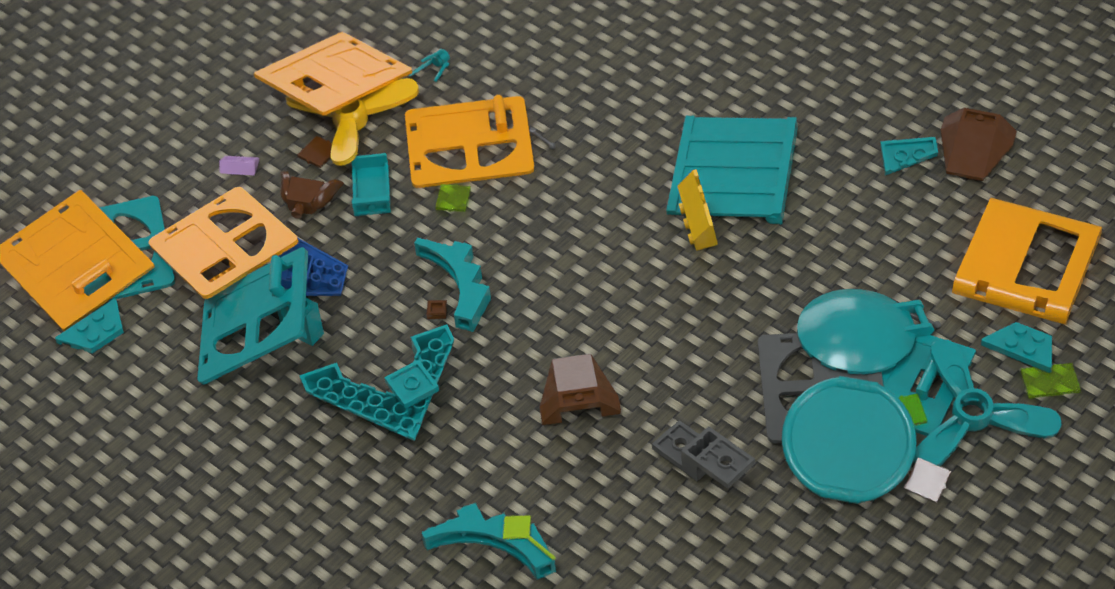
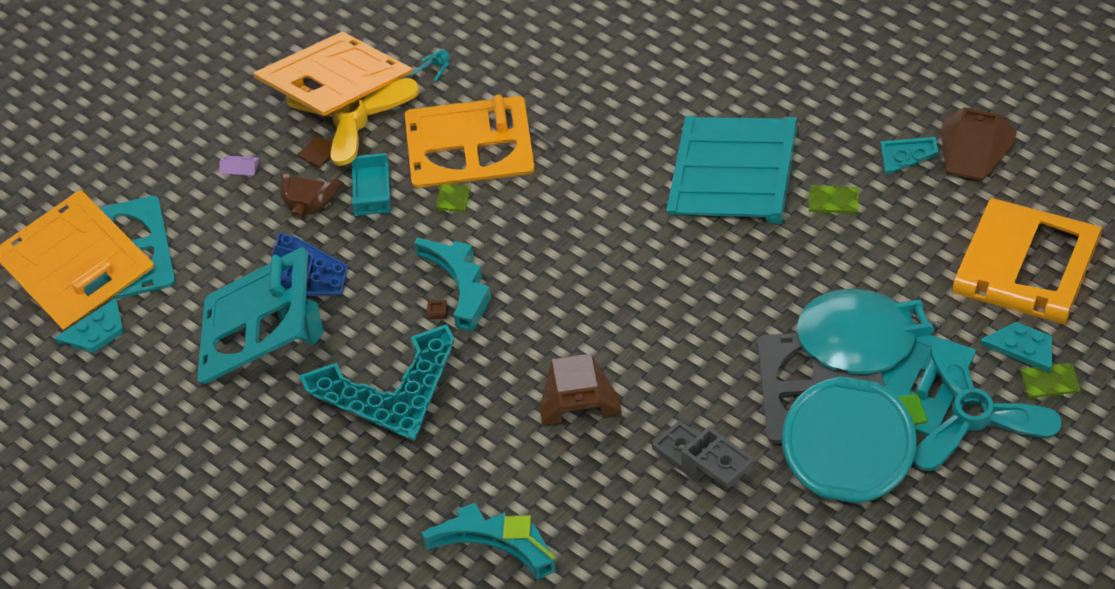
(202, 244): light orange door -> none
(411, 384): teal plate -> none
(696, 212): yellow wedge -> none
(833, 199): none -> clear neon green piece
(927, 480): piece -> none

